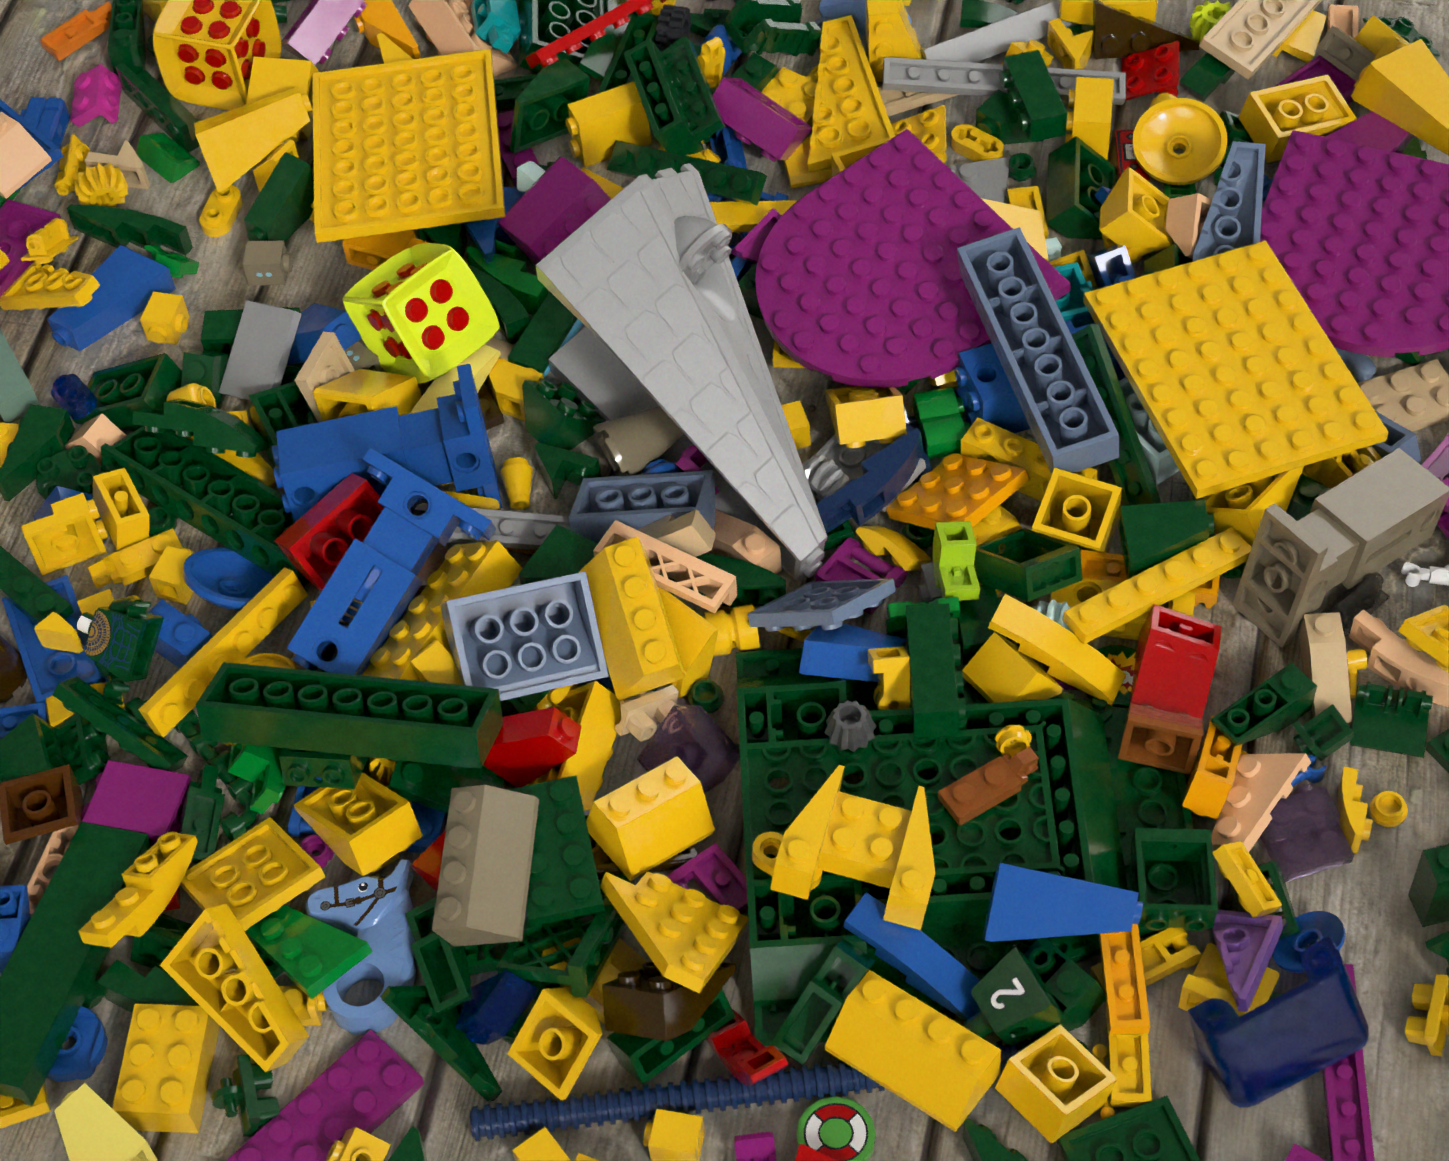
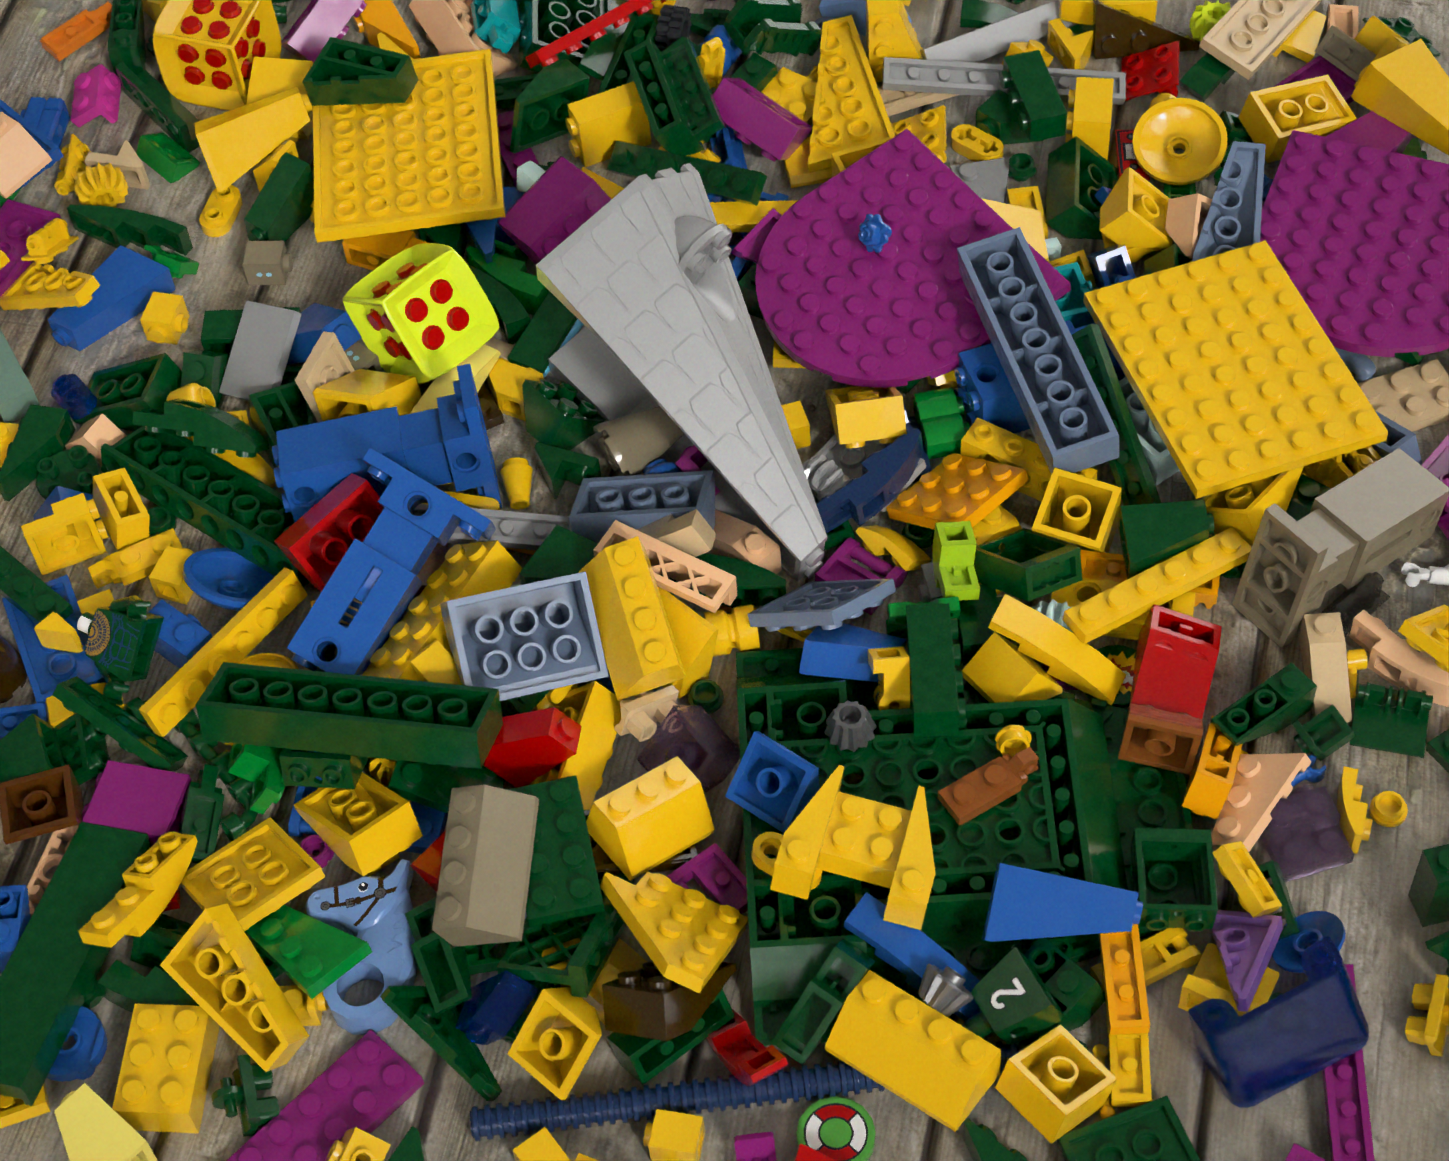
(359, 75): none -> dark green wedge
(773, 782): none -> blue slope
(874, 233): none -> blue plant
(944, 990): none -> flat silver piece

